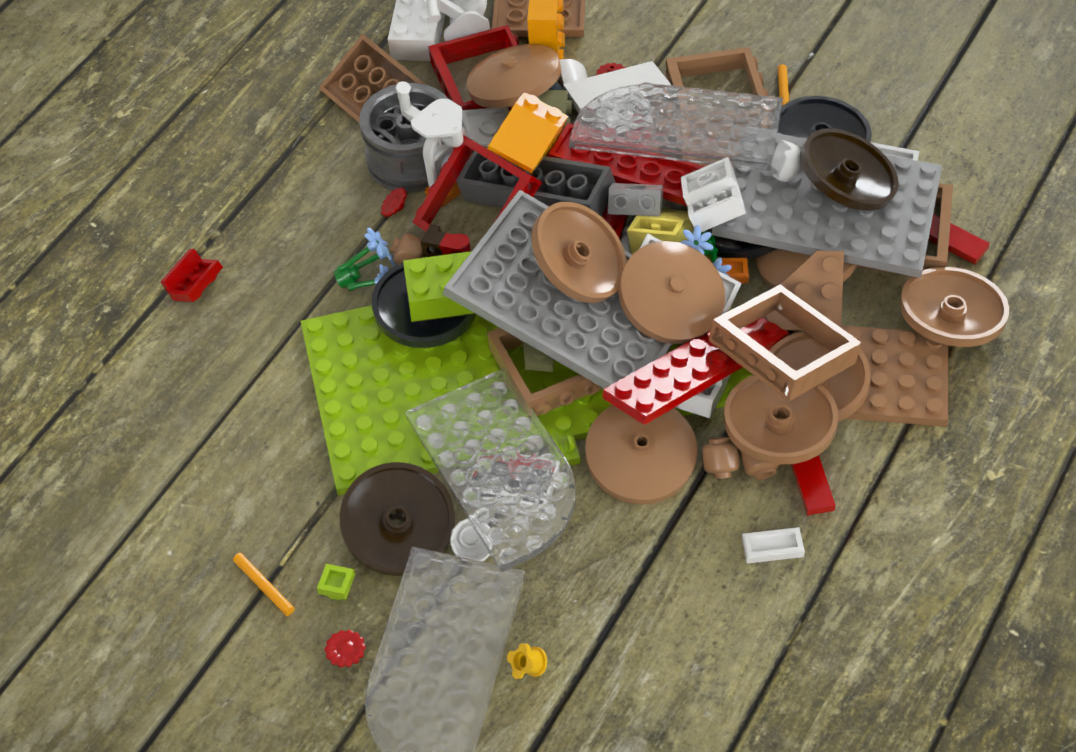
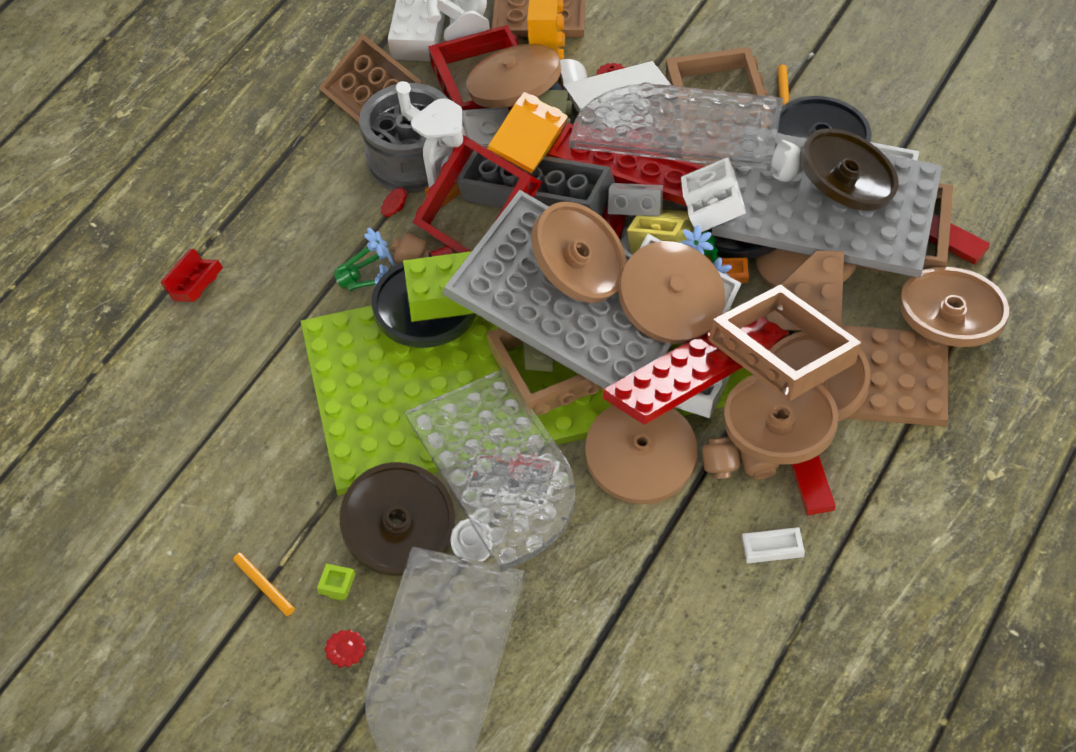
(440, 243): leg -> none
(527, 661): yellow brick -> none
(569, 449): lime tile -> none

